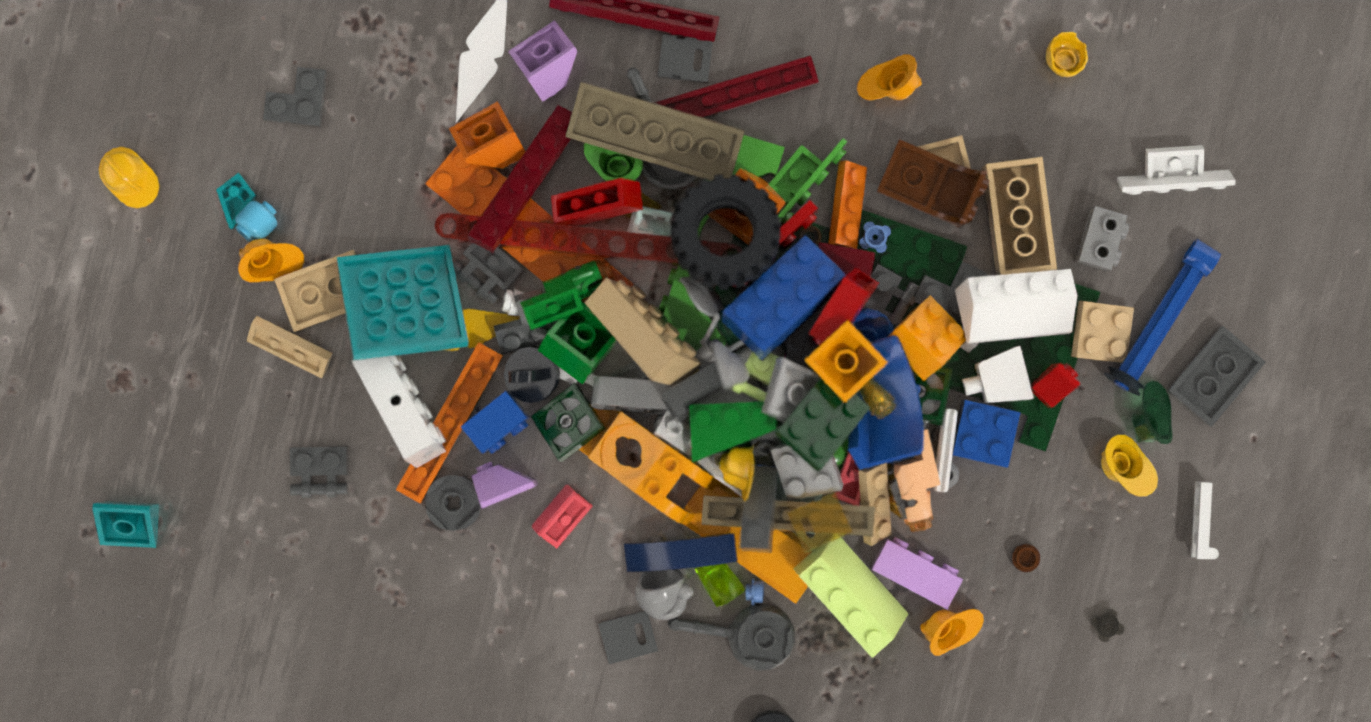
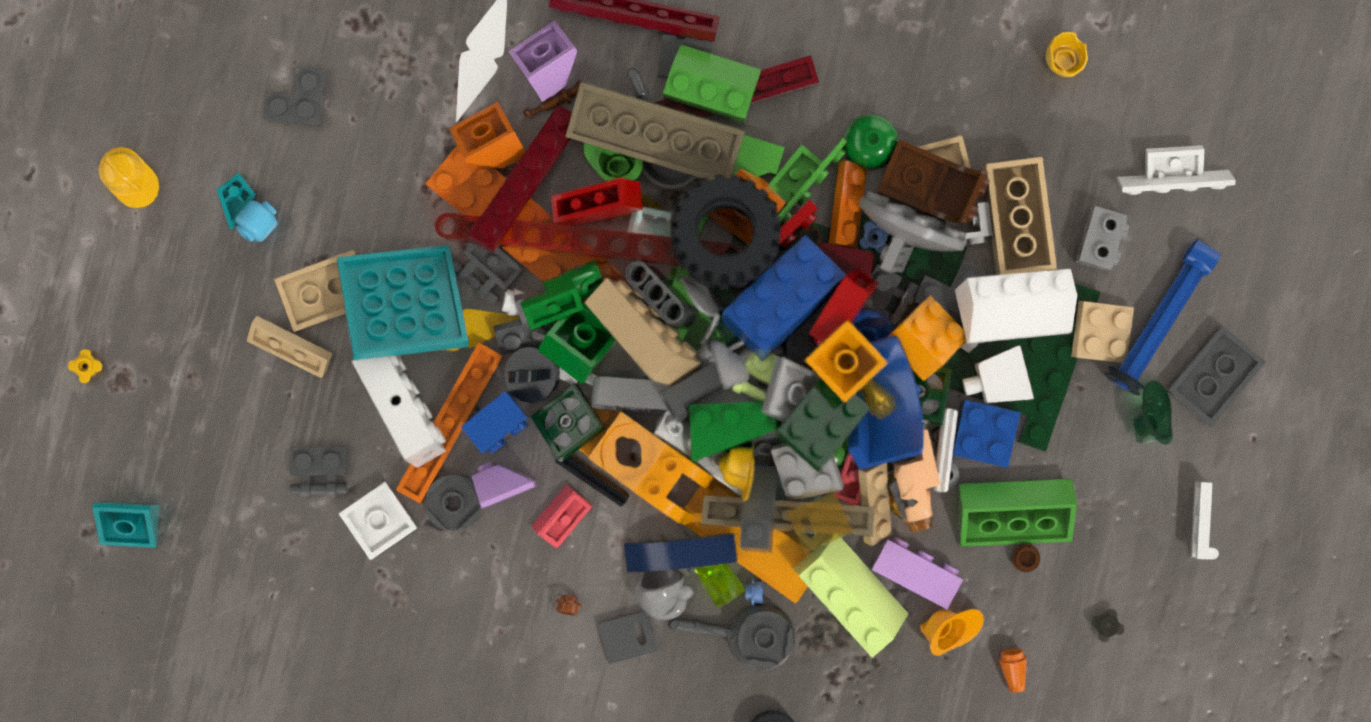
(77, 366): none -> yellow plate
(267, 260): light orange piece -> none
(378, 520): none -> white plate
(559, 98): none -> reddish brown piece
(568, 605): none -> dark orange plate
(594, 480): none -> black axle
(651, 286): none -> dark grey beam
(711, 83): none -> bright green slope
(870, 141): none -> green cylinder
(891, 79): light orange piece -> none
(908, 231): none -> light grey bracket
(983, 223): none -> white bracket
(1014, 669): none -> orange cone
(1016, 512): none -> bright green slope
(1055, 384): red slope -> none
(1129, 466): yellow piece -> none

